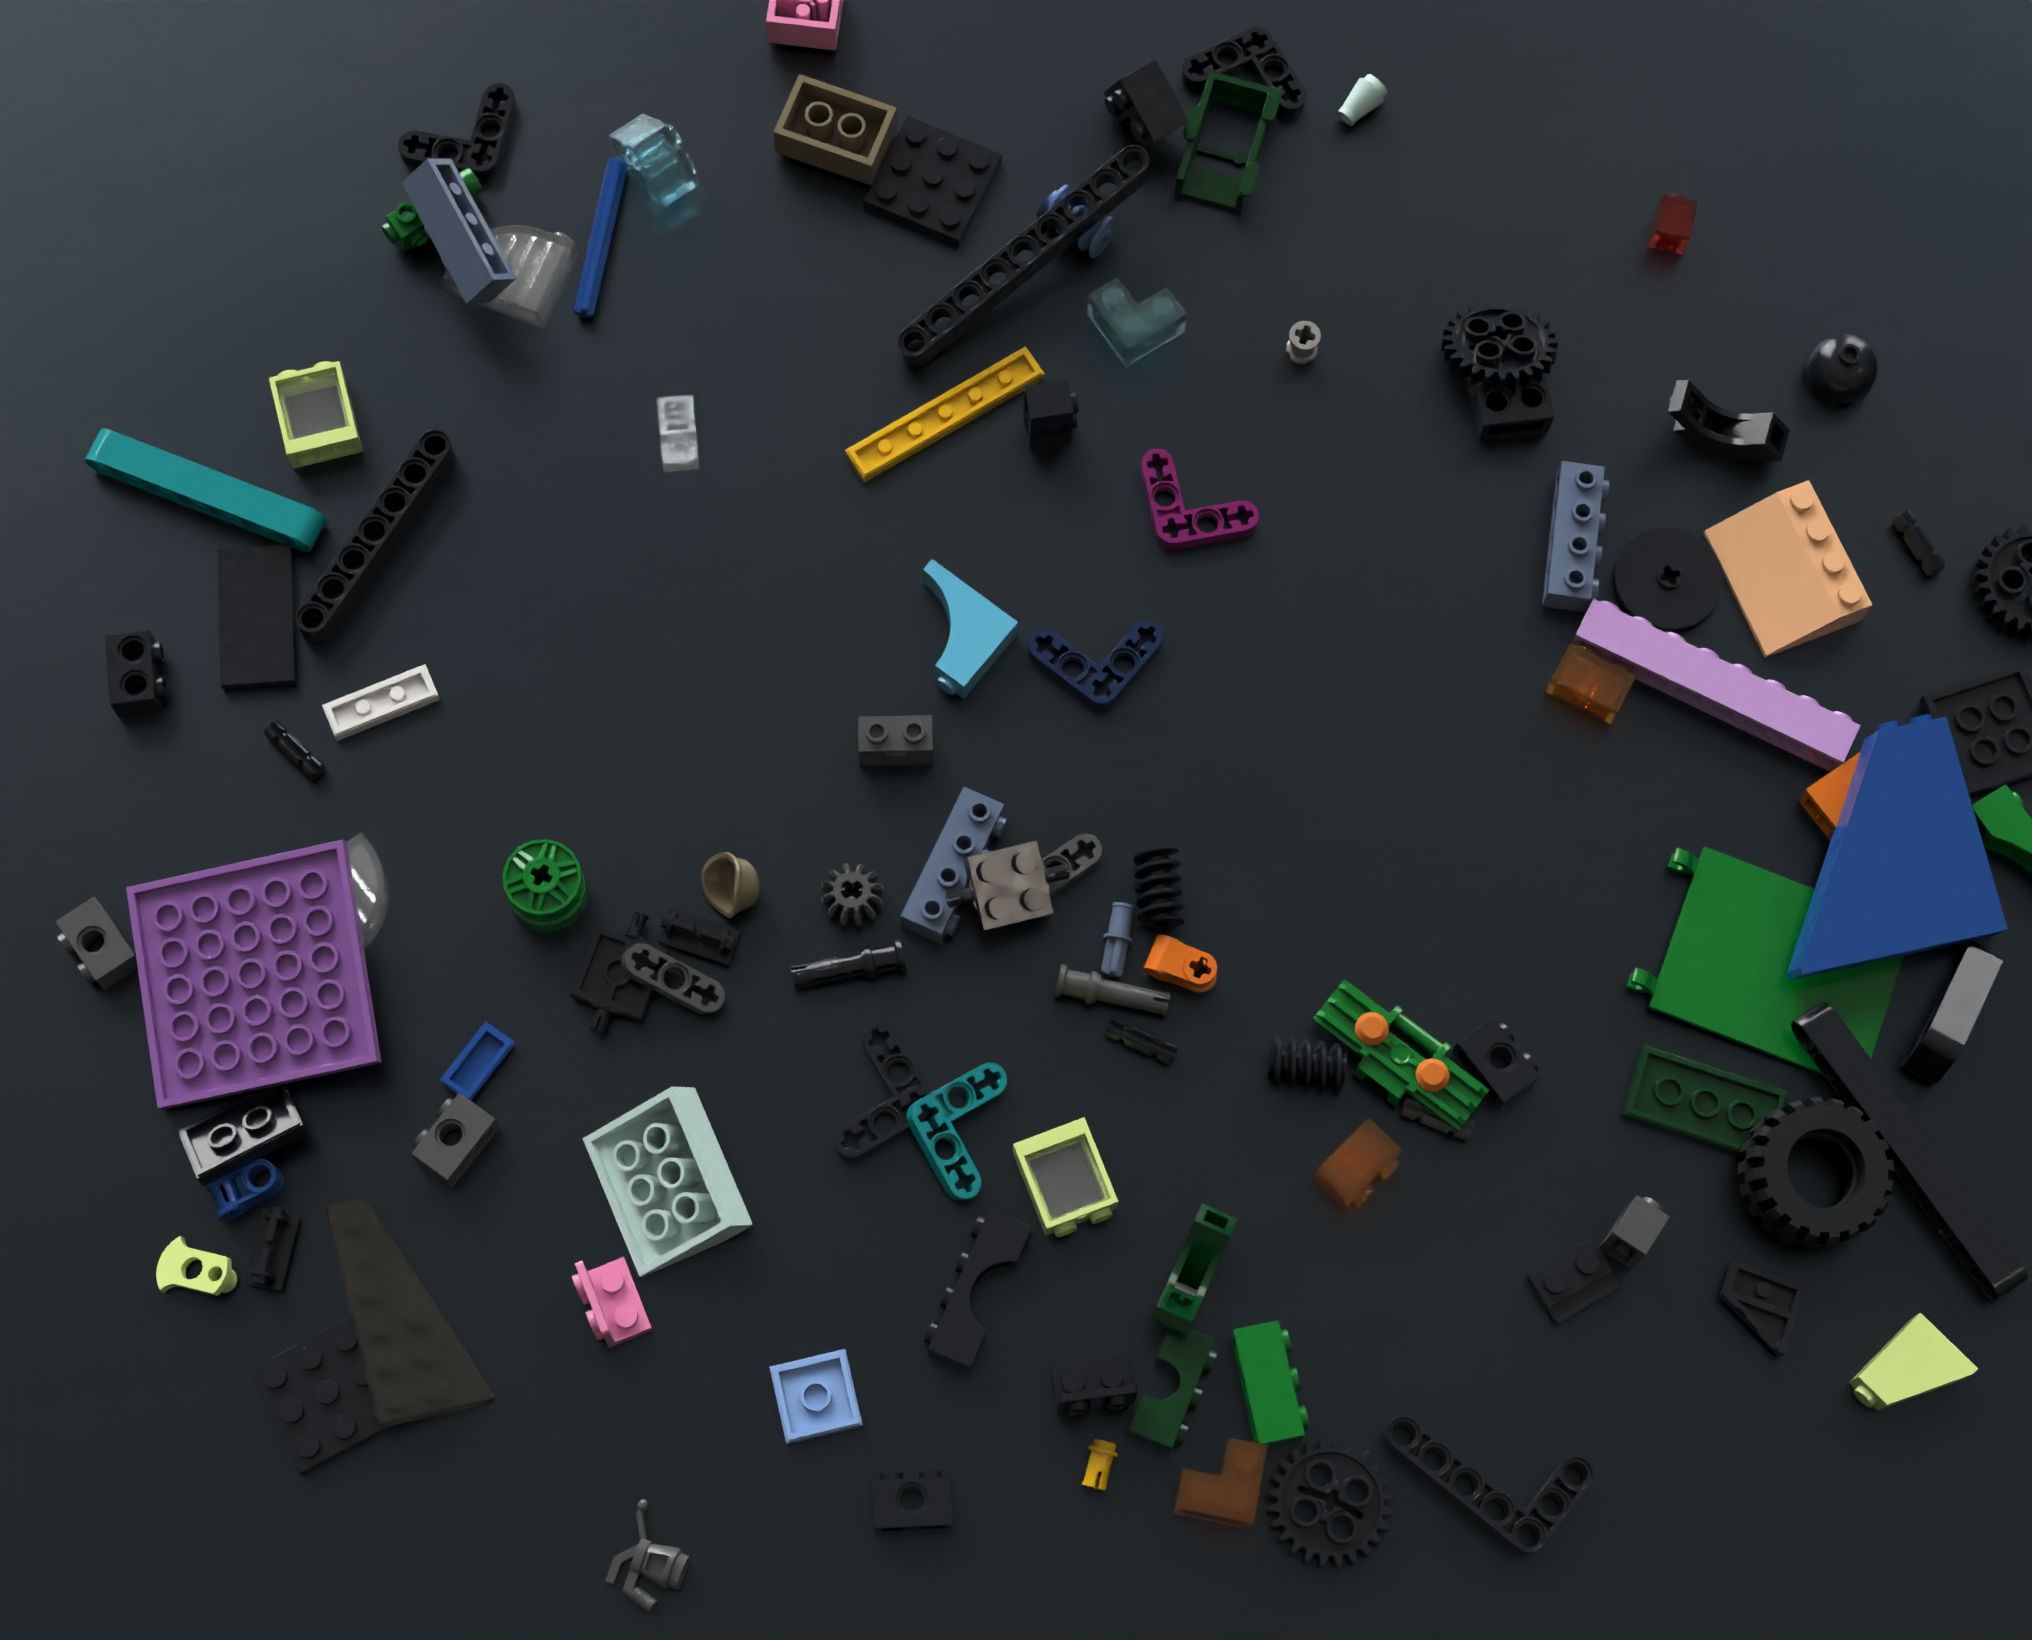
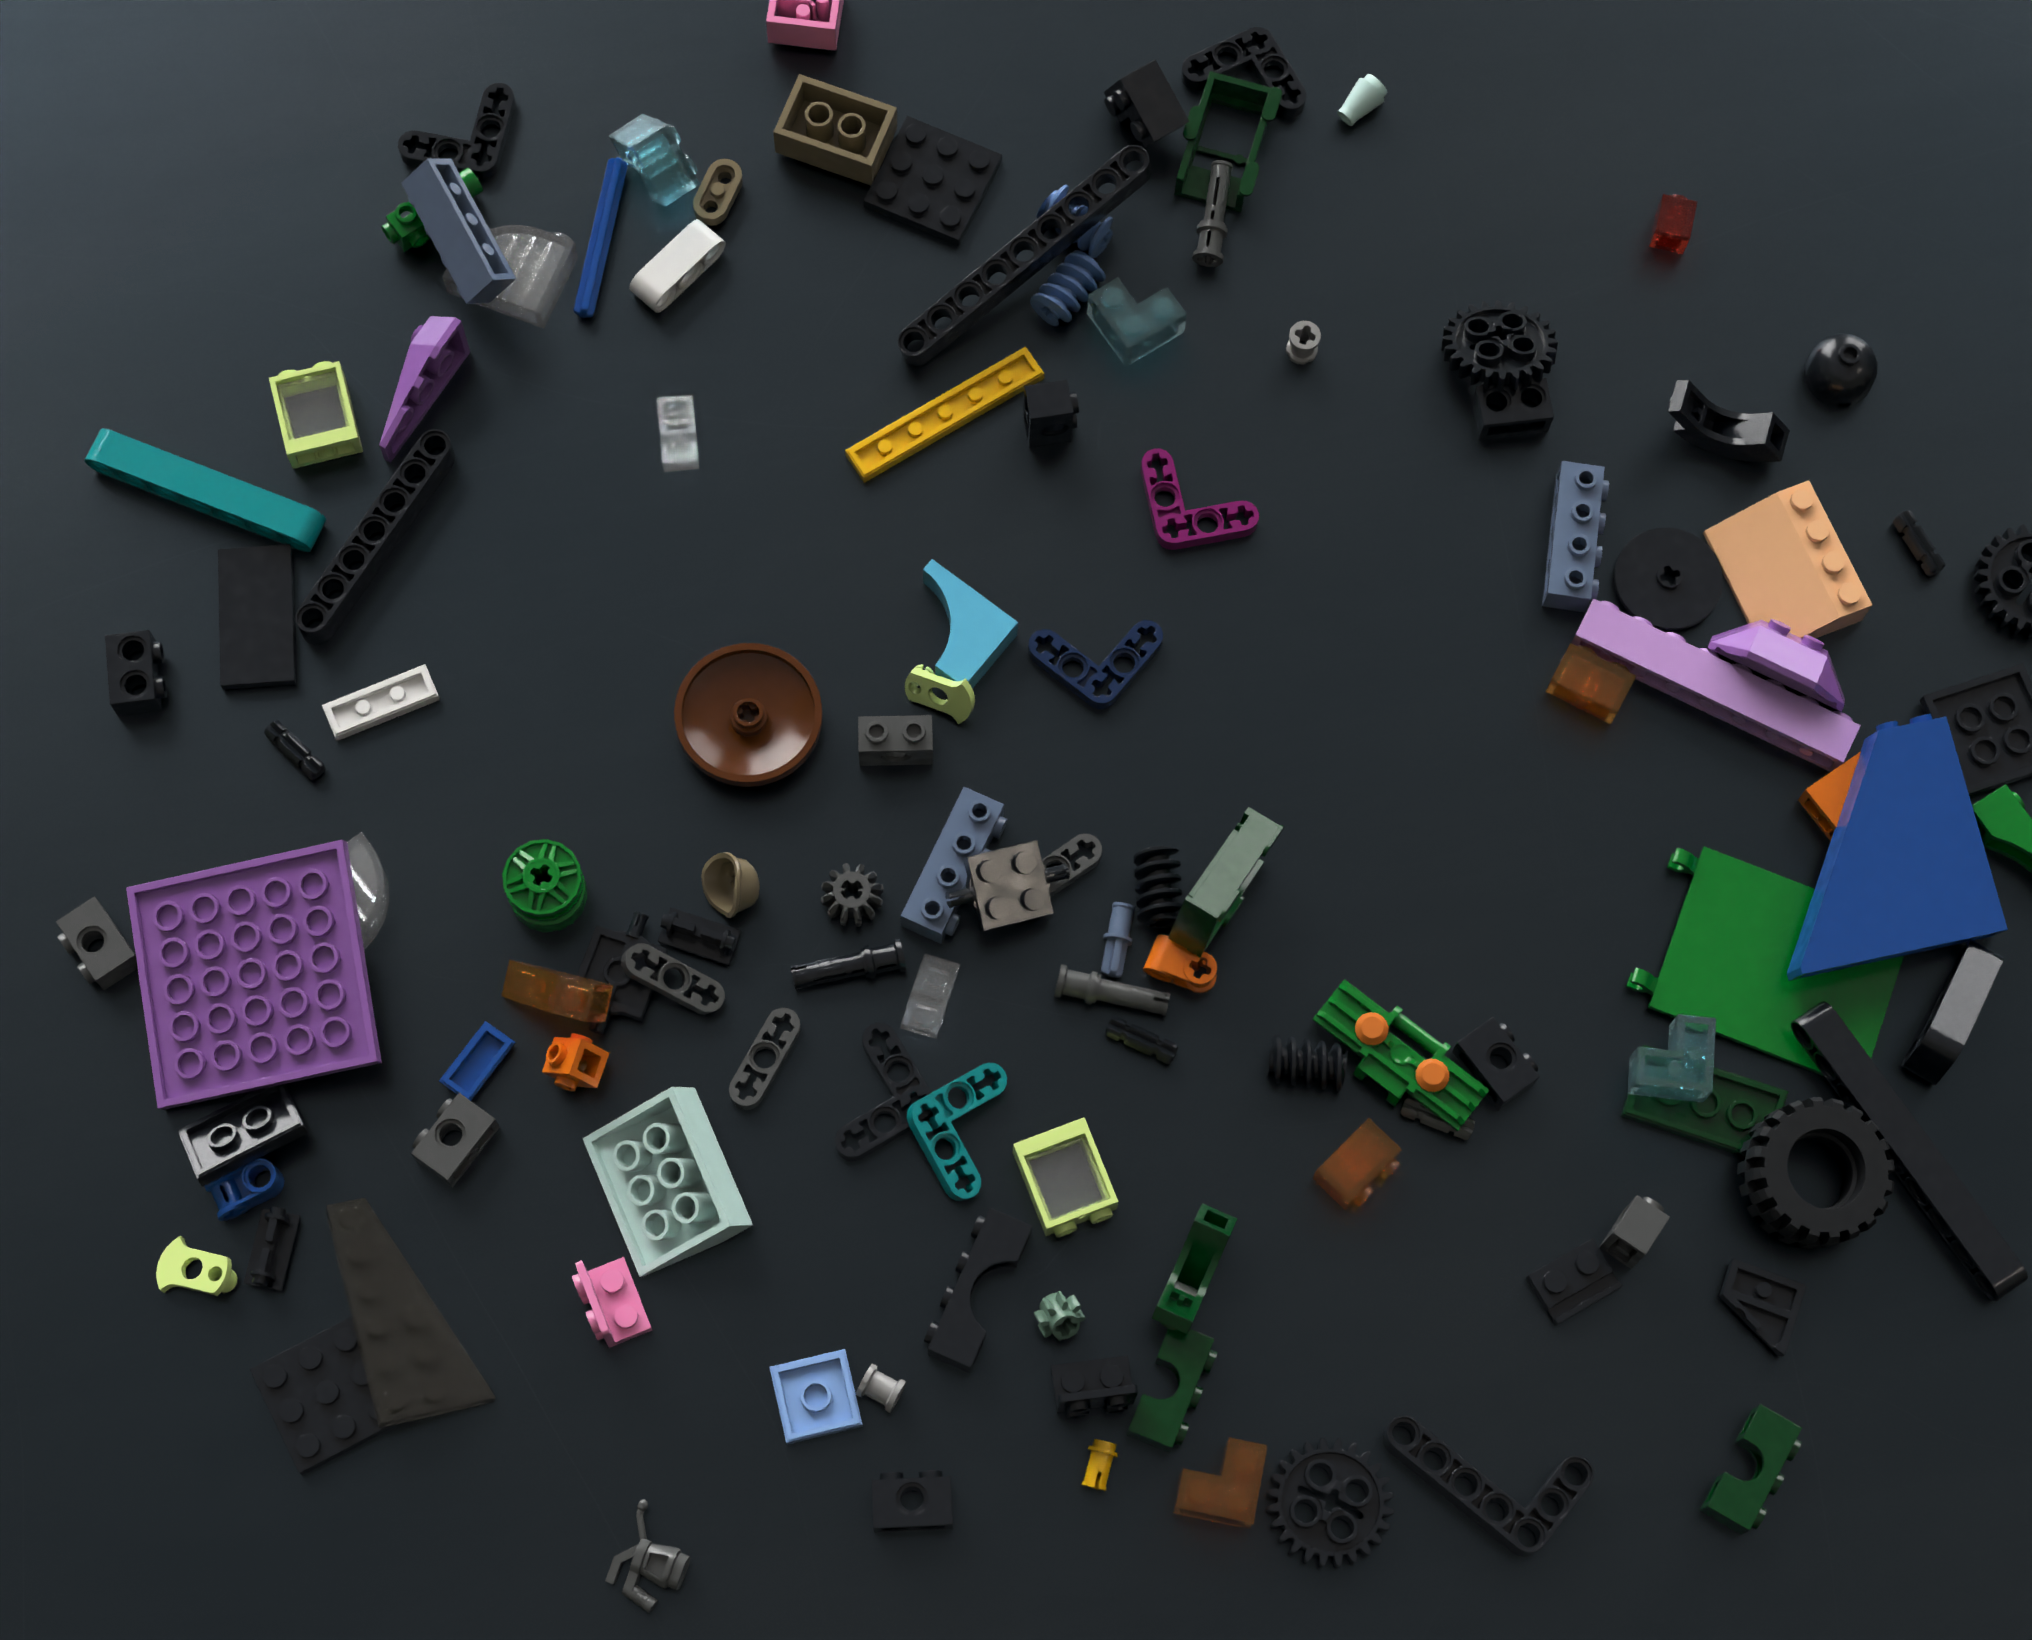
(430, 363): none -> medium lavender wedge
(557, 992): none -> clear orange slope
(575, 1062): none -> orange brick
(677, 266): none -> white beam
(715, 194): none -> dark tan plate
(742, 1077): none -> dark grey beam
(748, 714): none -> reddish brown dish
(881, 1388): none -> light grey bush
(930, 996): none -> clear slope
(959, 693): none -> yellowish green piece
(1059, 1316): none -> sand green gear
(1066, 286): none -> medium blue piece
(1212, 228): none -> dark grey pin
(1224, 881): none -> piece
(1269, 1384): green brick -> none
(1683, 1069): none -> clear light blue brick
(1770, 1442): none -> dark green arch
(1783, 657): none -> medium lavender wedge
(1911, 1365): yellowish green slope -> none

